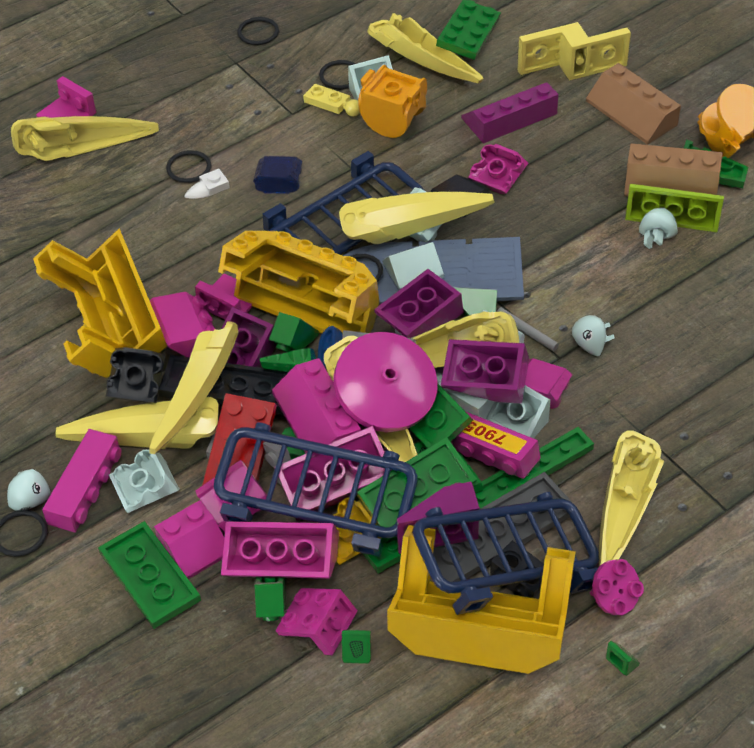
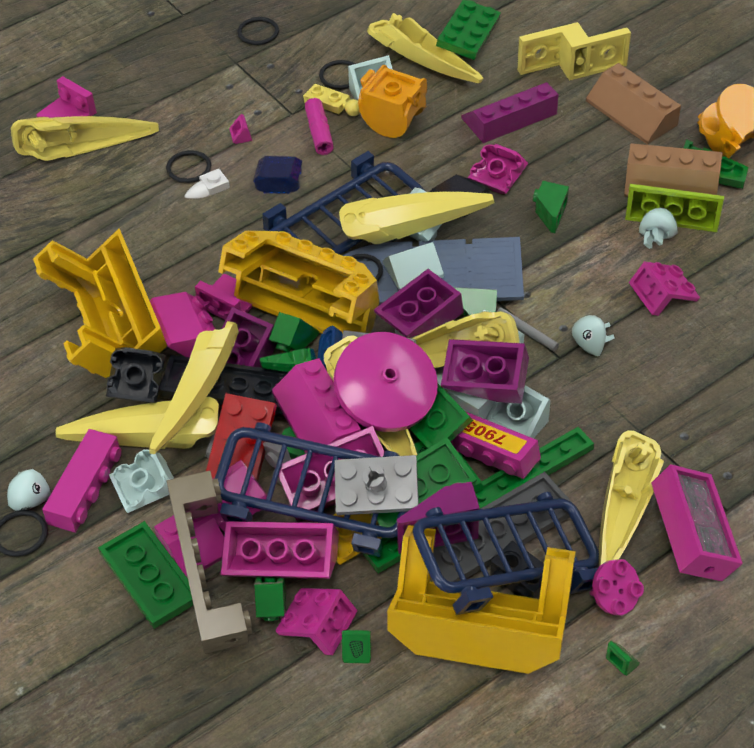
(194, 498): none -> dark tan plate
(240, 131): none -> dark pink slope
(319, 126): none -> dark pink axle
(376, 485): none -> light grey plate
(547, 380): dark pink slope -> none
(551, 203): none -> green slope
(660, 283): none -> dark pink bracket
(696, 523): none -> dark pink brick

